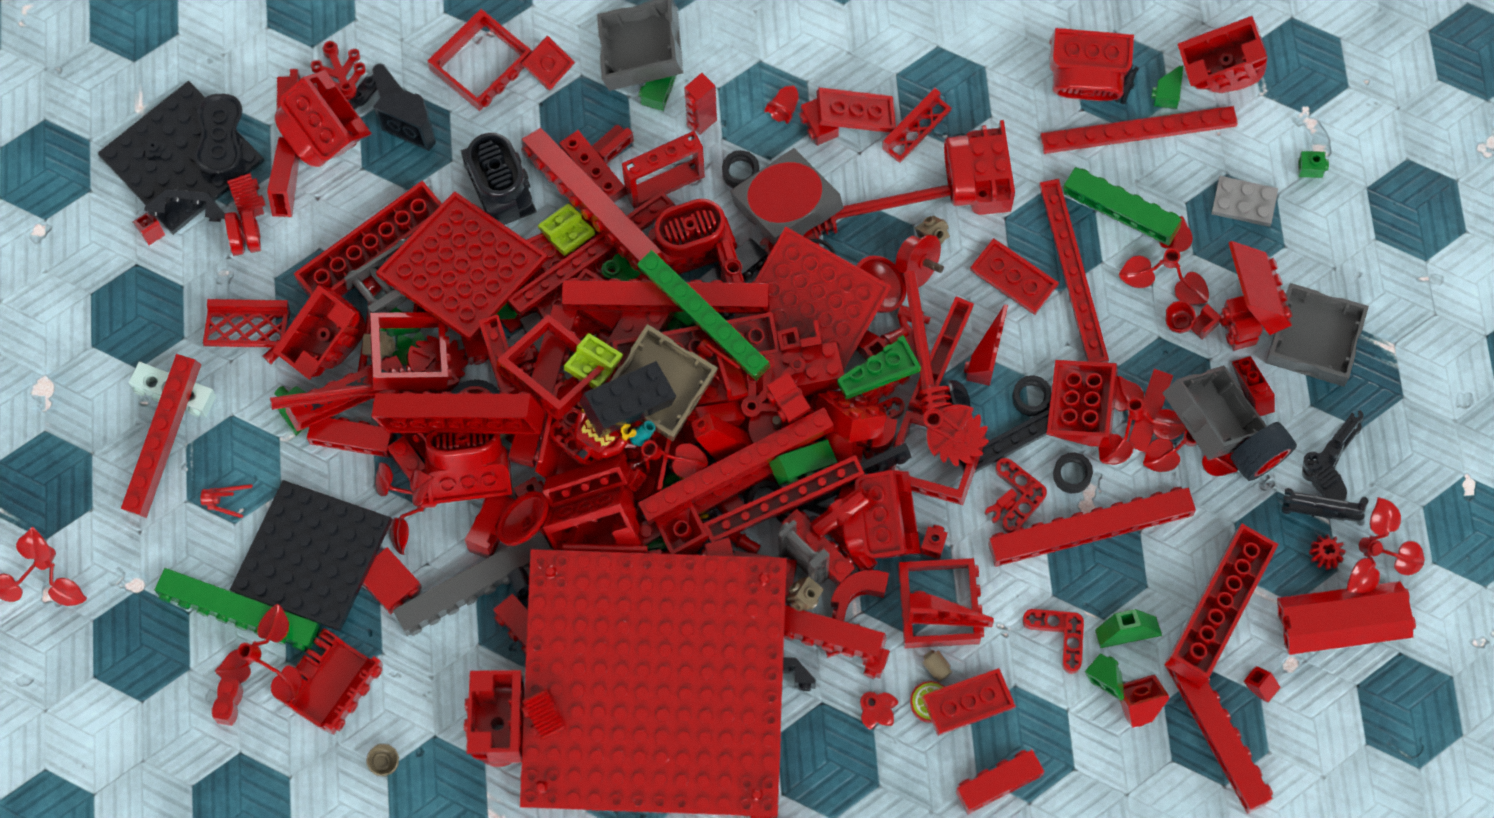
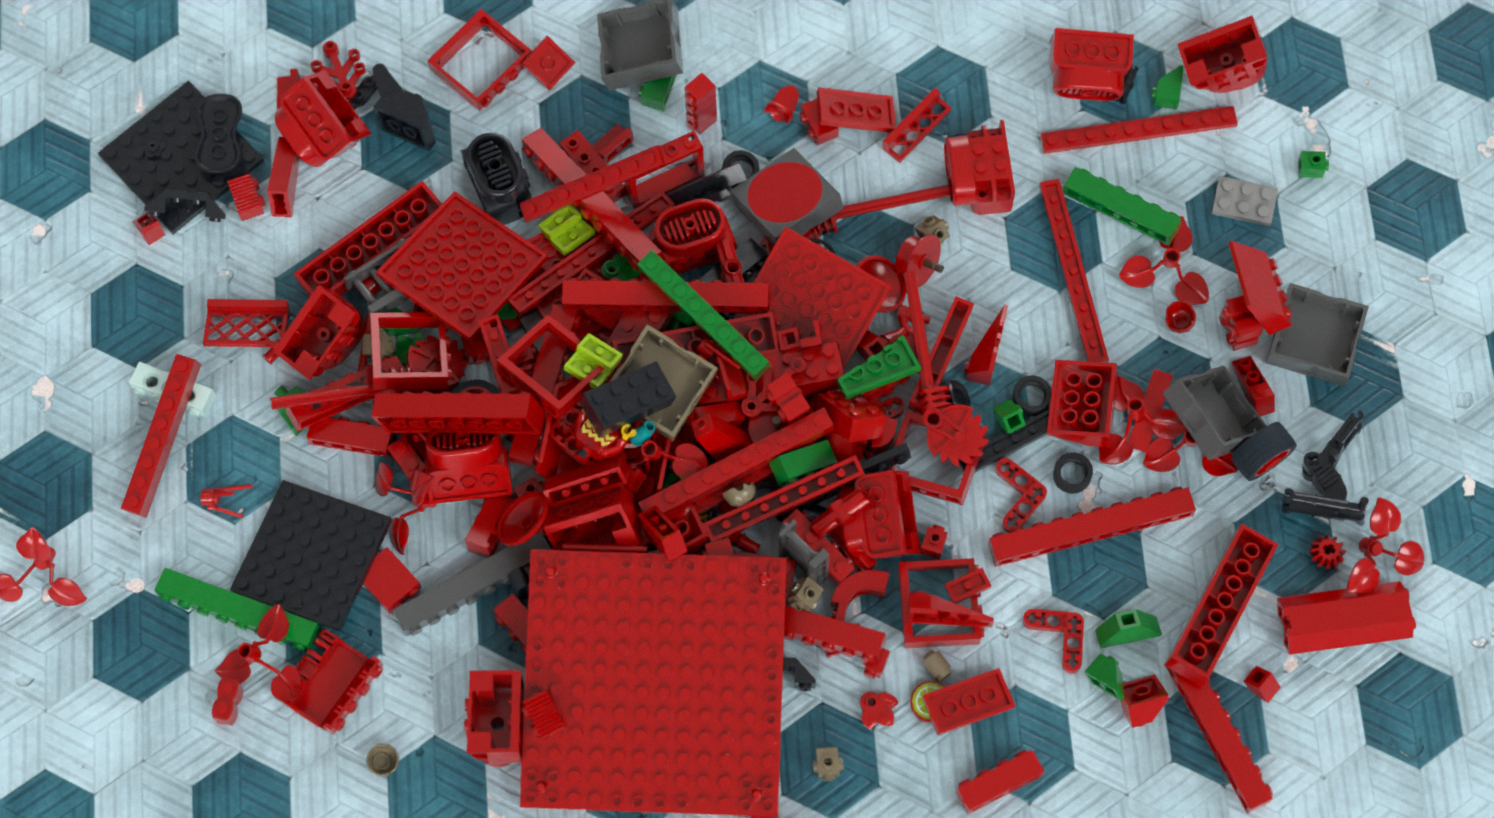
(242, 232): red wheel -> none
(592, 183): none -> red plate
(662, 533): none -> red brick
(711, 187): none -> black bracket
(740, 497): none -> dark tan hair
(827, 756): none -> dark tan brick
(968, 585): none -> red plate
(1006, 502): red plate -> none
(1009, 416): none -> green brick
(1014, 276): red plate -> none
(1206, 321): red panel -> none

